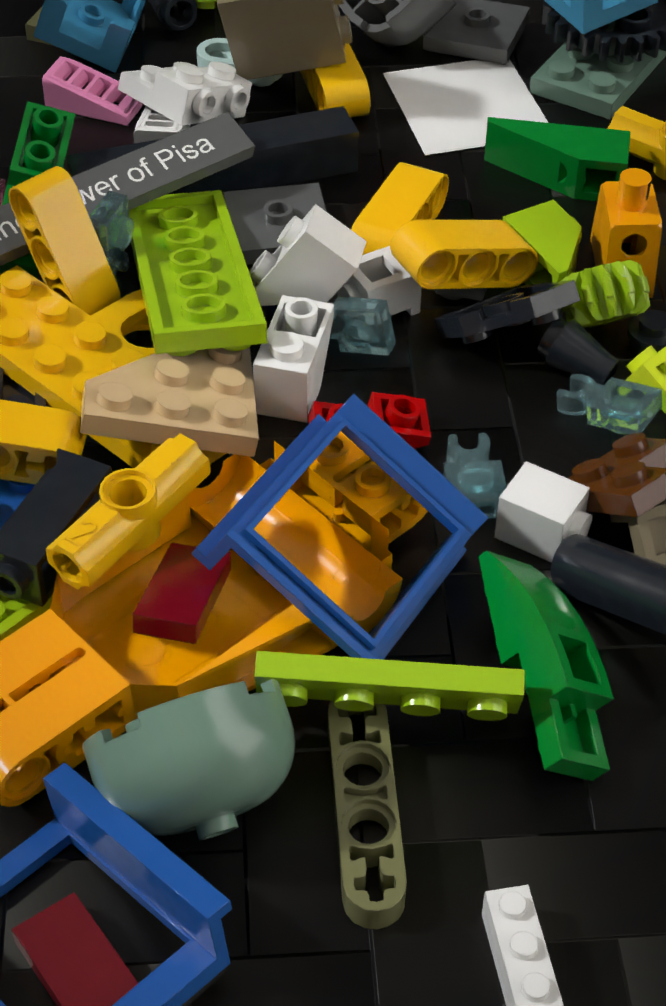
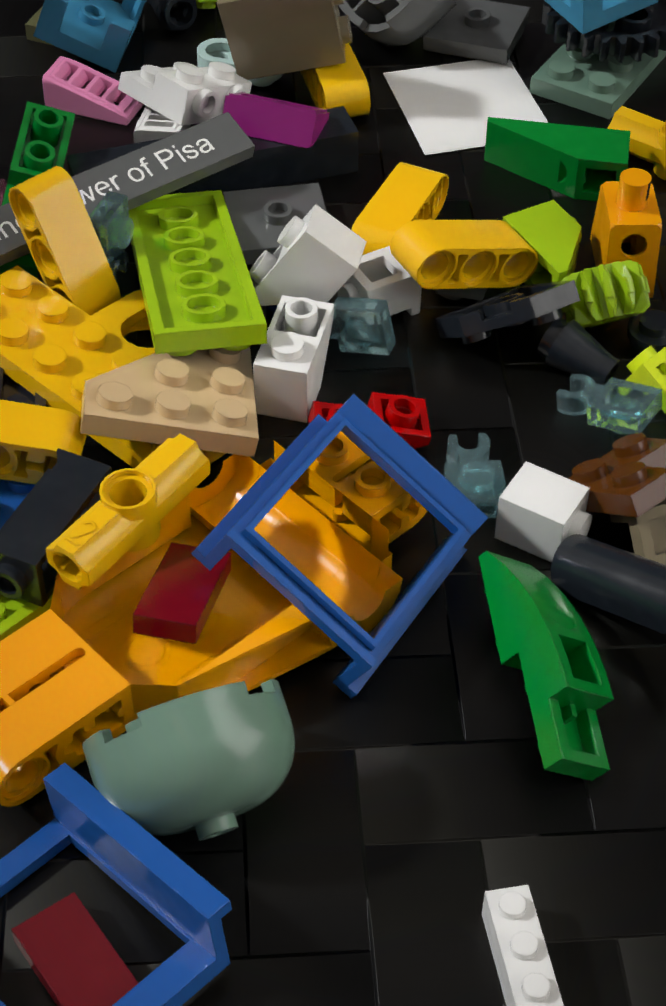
(276, 119): none -> magenta slope
(369, 802): olive beam -> none
(416, 686): lime plate -> none

